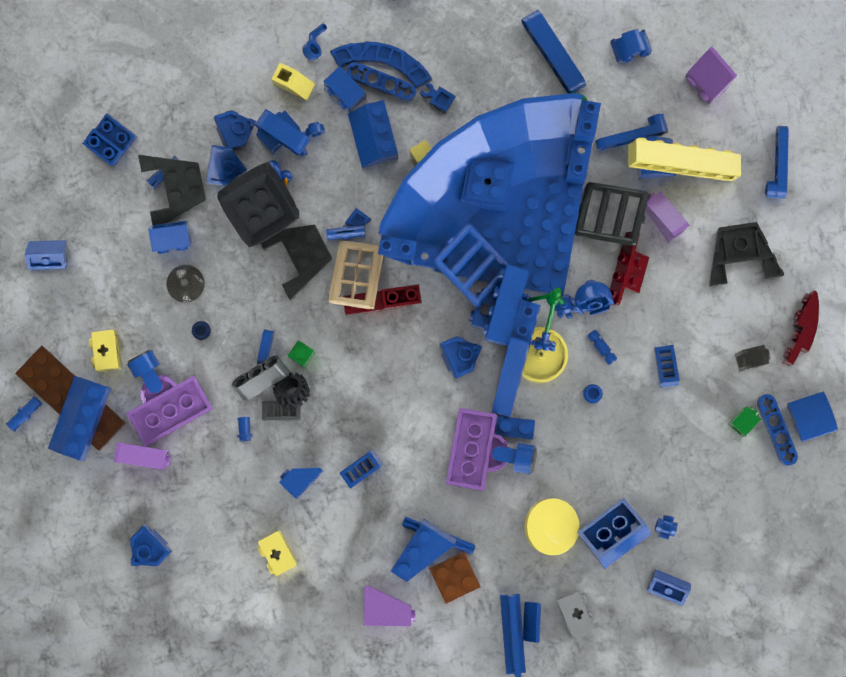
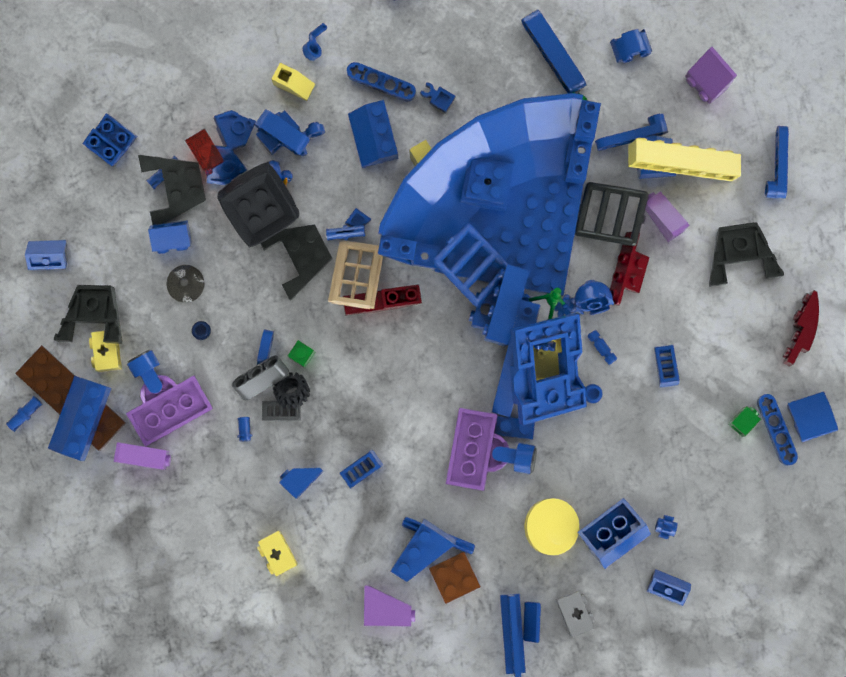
(92, 305): none -> pearl dark grey wing
(148, 547): blue plate -> none
(204, 151): none -> clear red panel
(344, 89): blue brick -> none
(382, 54): blue tile -> none
(459, 356): blue plate -> none
(556, 393): none -> blue piece
(752, 358): clear smoke brick -> none

